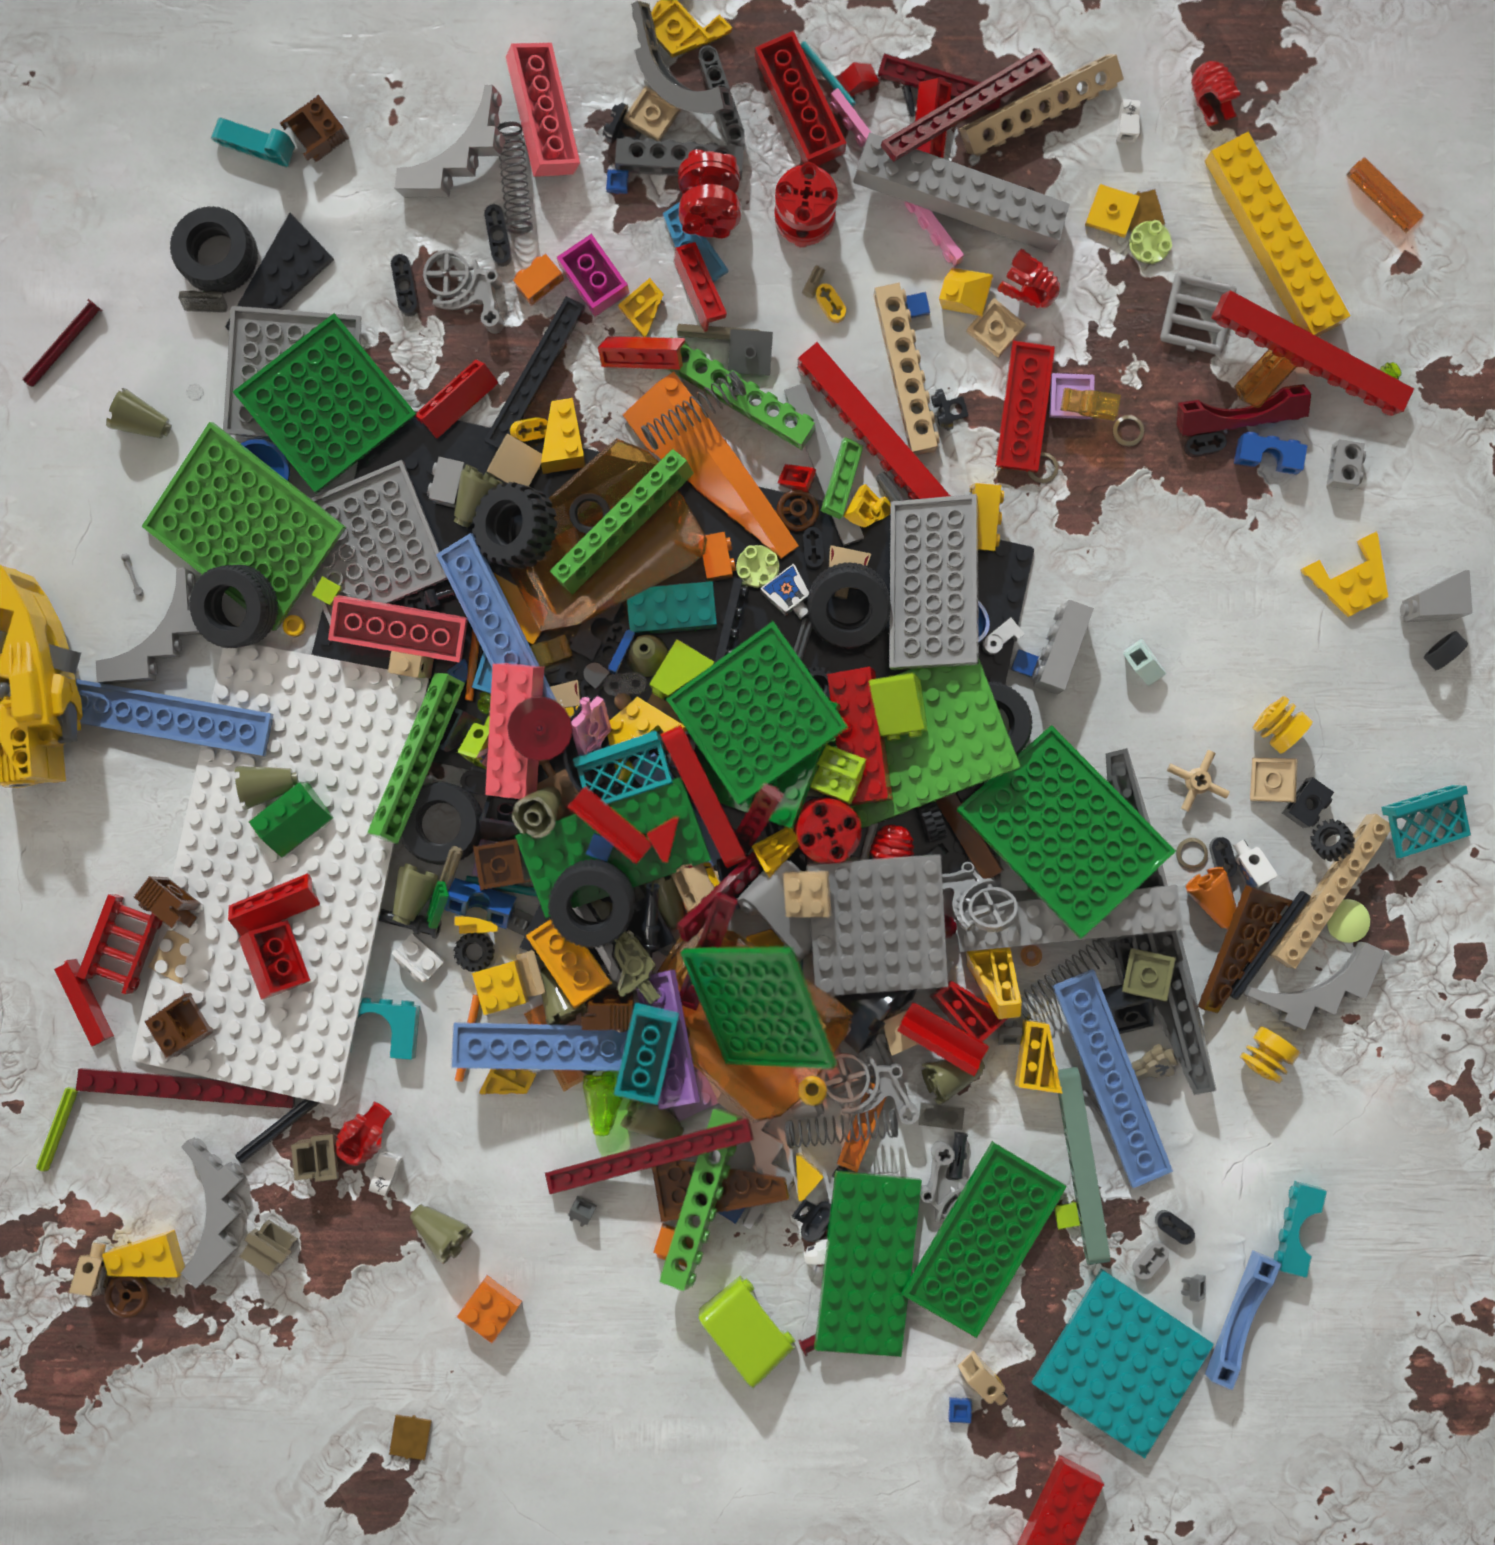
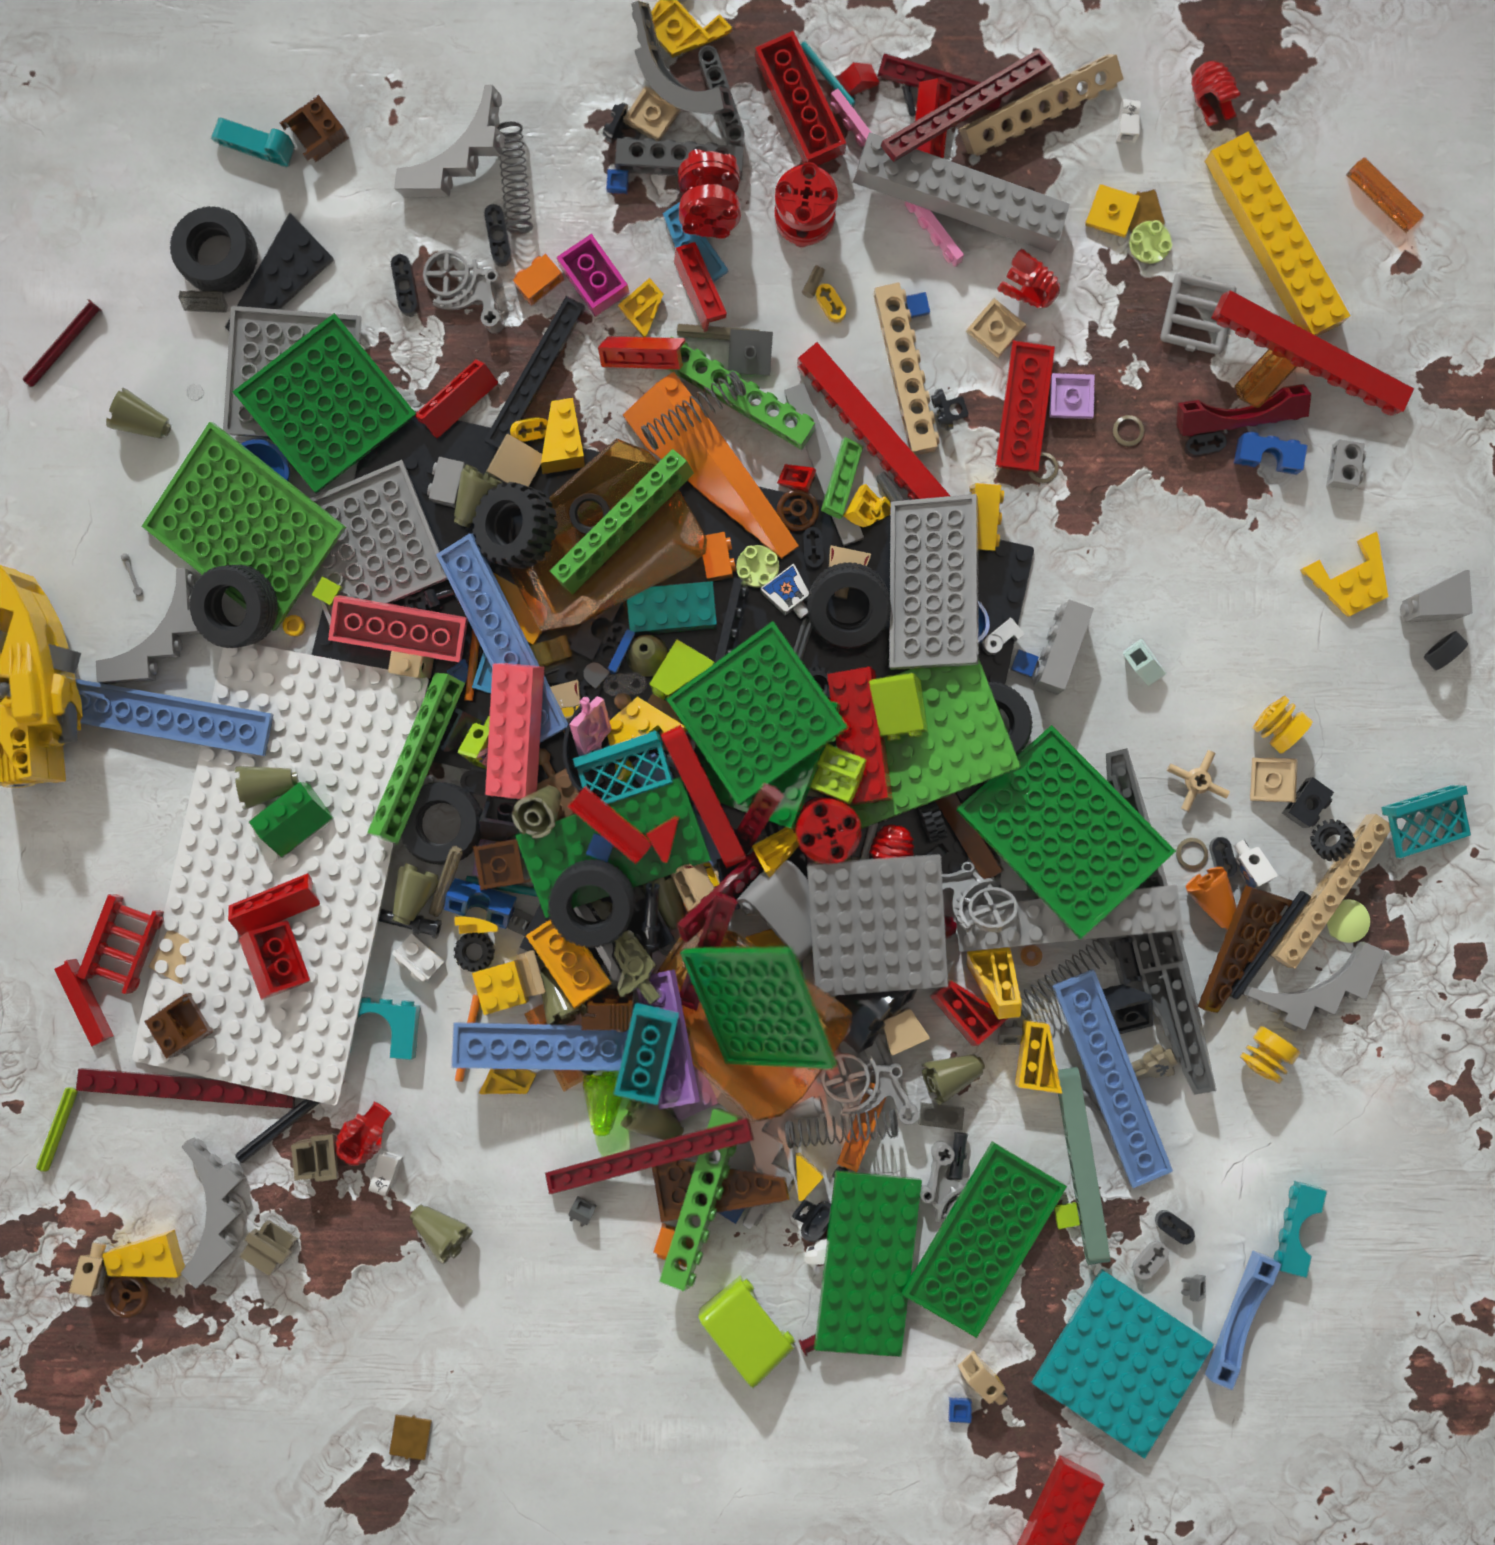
(167, 901): reddish brown piece -> none
(437, 904): green tile -> none
(483, 704): clear neon green plate -> none
(489, 1309): orange brick -> none
(537, 743): dark red piece -> none
(542, 109): coral brick -> none
(807, 894): tan plate -> none
(812, 1091): yellow head -> none
(943, 1038): red panel -> none
(965, 291): yellow slope -> none
(1091, 403): clear yellow piece -> none
(1148, 974): olive plate -> none
(1391, 369): clear neon green plate -> none

